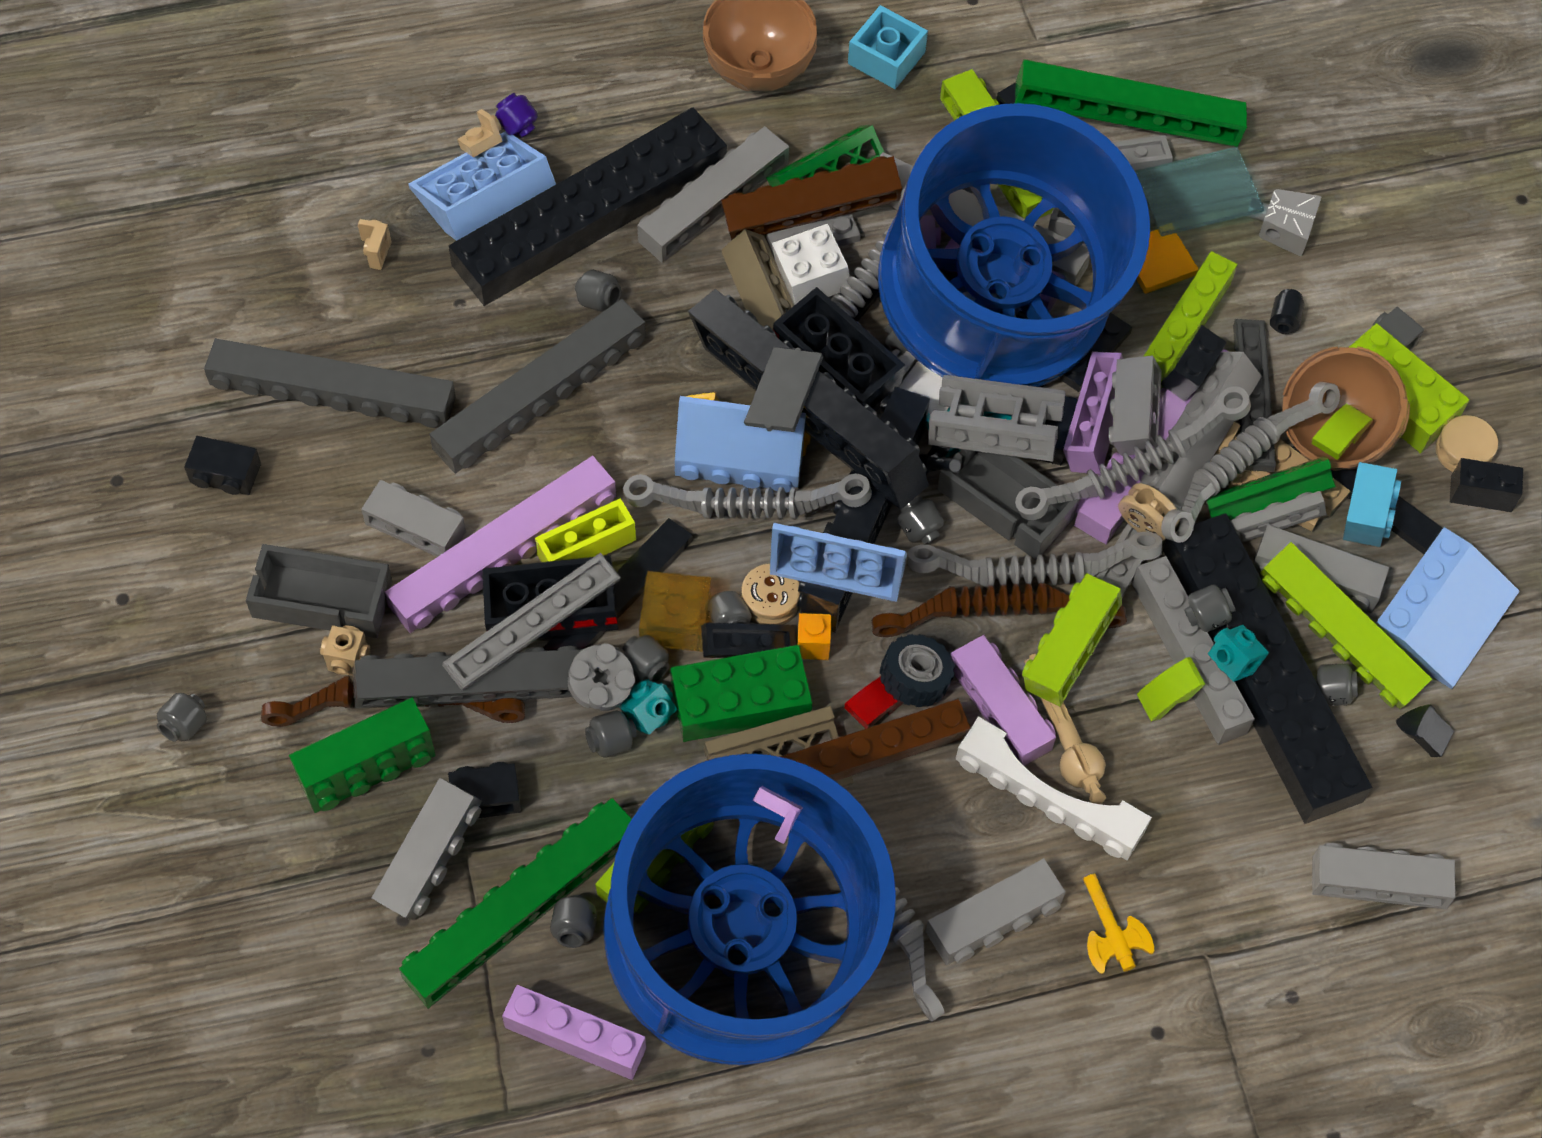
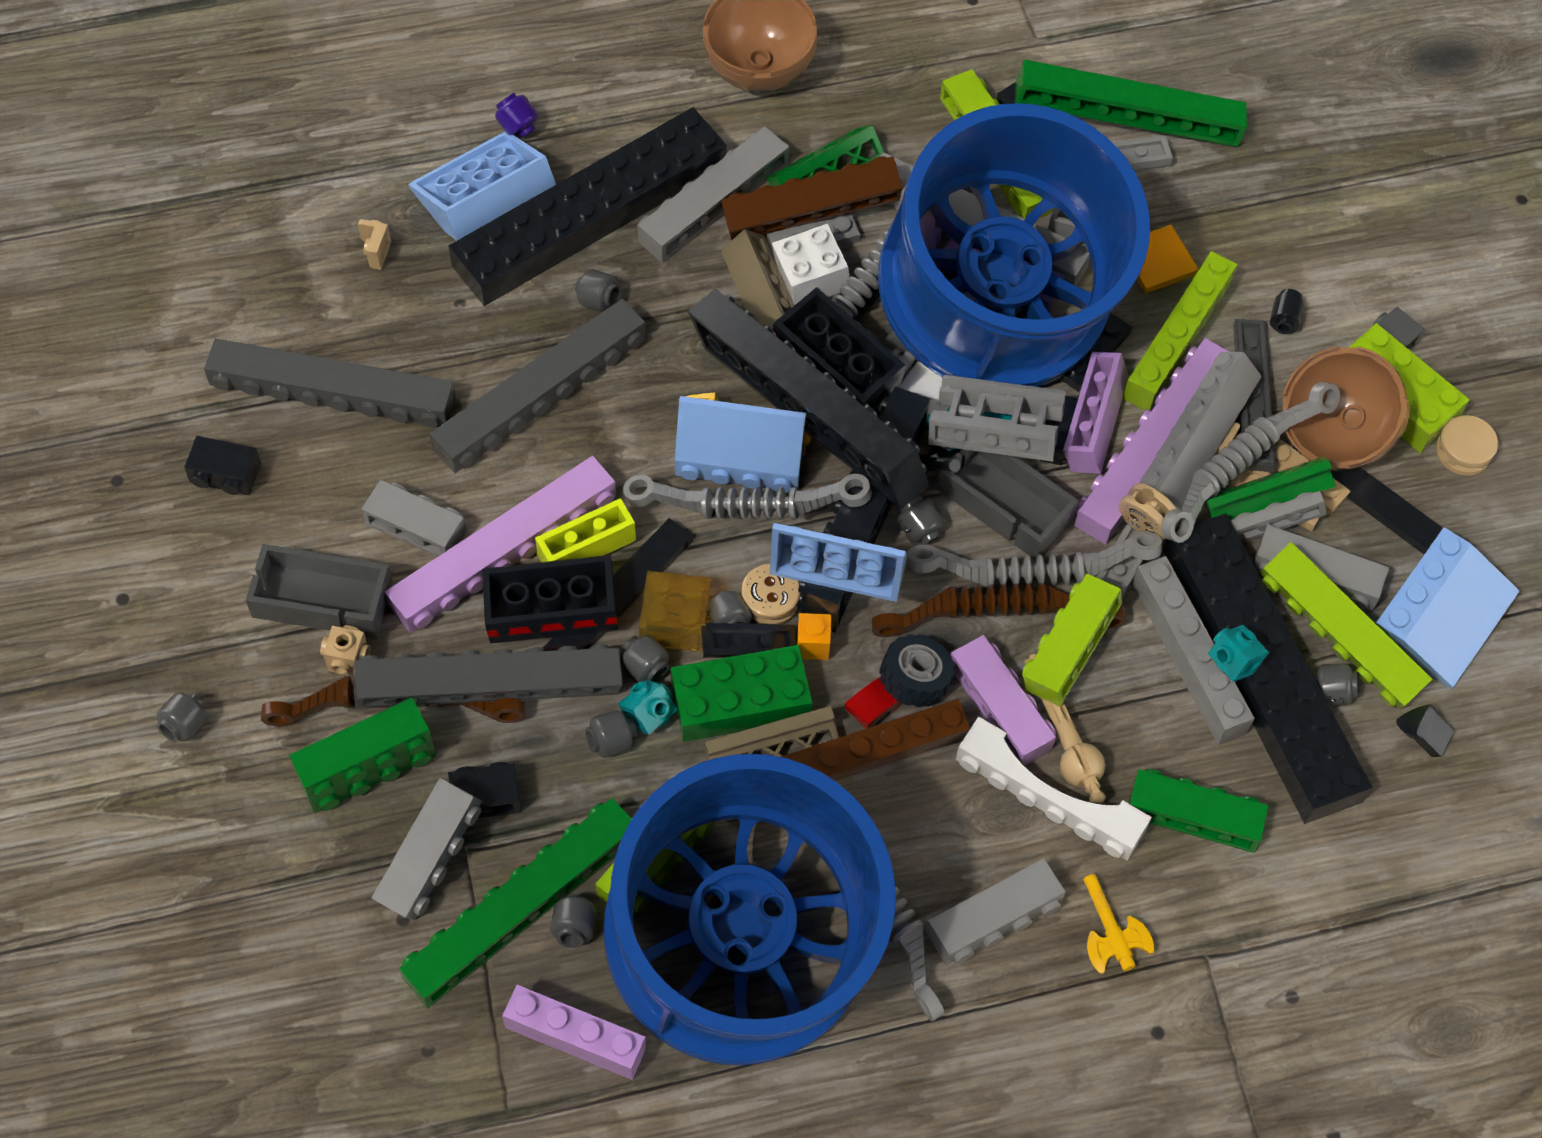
(481, 138): tan bracket -> none
(530, 621): light grey tile -> none
(597, 695): light grey plate -> none
(780, 806): lavender tile -> none
(783, 389): dark grey piece -> none
(887, 47): medium azure brick -> none
(1135, 404): light grey brick -> none
(1169, 688): lime slope -> none
(1179, 442): light grey piece -> none
(1193, 363): black brick -> none
(1199, 191): clear light blue piece -> none
(1199, 810): none -> green brick
(1210, 608): dark grey head -> none
(1288, 219): light grey torso -> none
(1341, 430): lime slope -> none
(1369, 510): medium azure brick -> none
(1383, 876): light grey brick -> none
(1486, 485): black brick -> none

